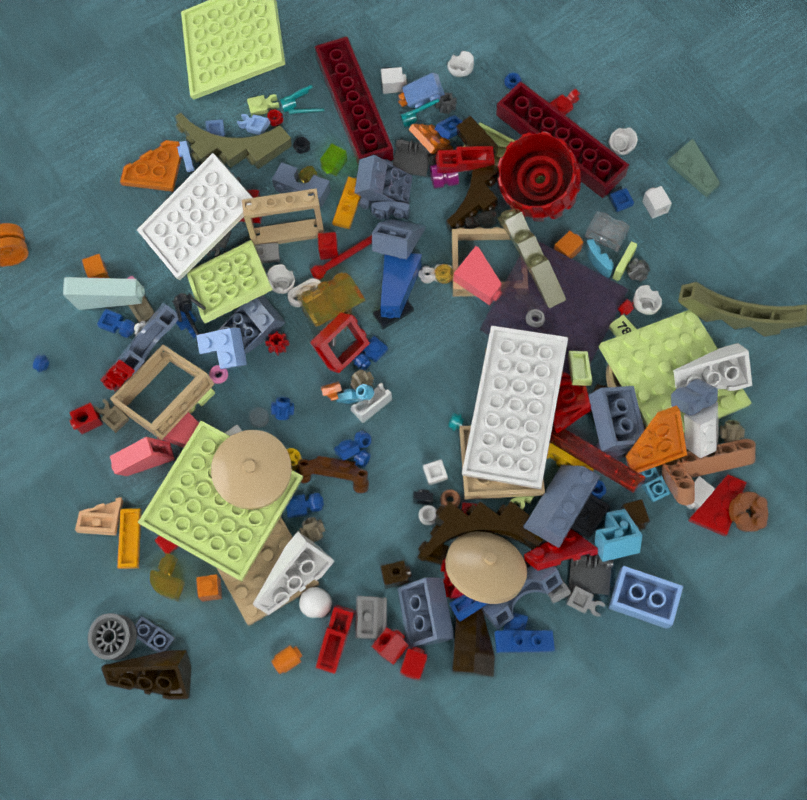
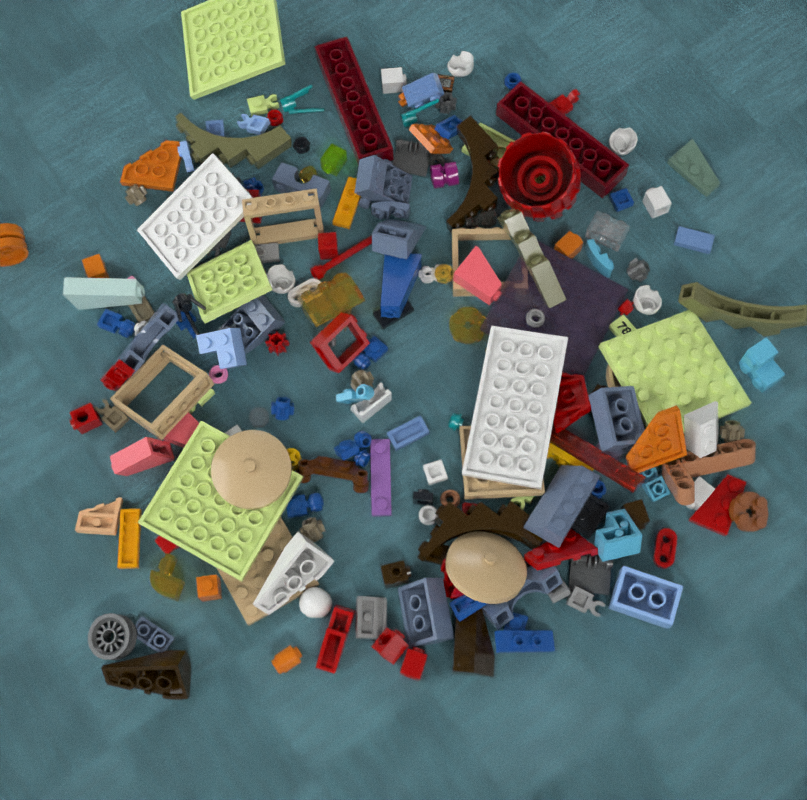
(40, 363): blue plate -> none
(136, 195): none -> dark tan gear
(252, 184): none -> blue gear
(331, 390): orange plate -> none
(380, 478): none -> medium lavender plate
(408, 433): none -> medium blue tile
(447, 82): none -> tile
(460, 333): none -> clear yellow plate
(464, 159): red slope -> none
(580, 368): yellowish green tile -> none
(624, 261): yellowish green tile -> none
(664, 549): none -> red plate
(694, 240): none -> medium blue tile
(694, 397): sand blue brick -> none
(722, 368): white wedge -> none
(760, 366): none -> medium azure brick

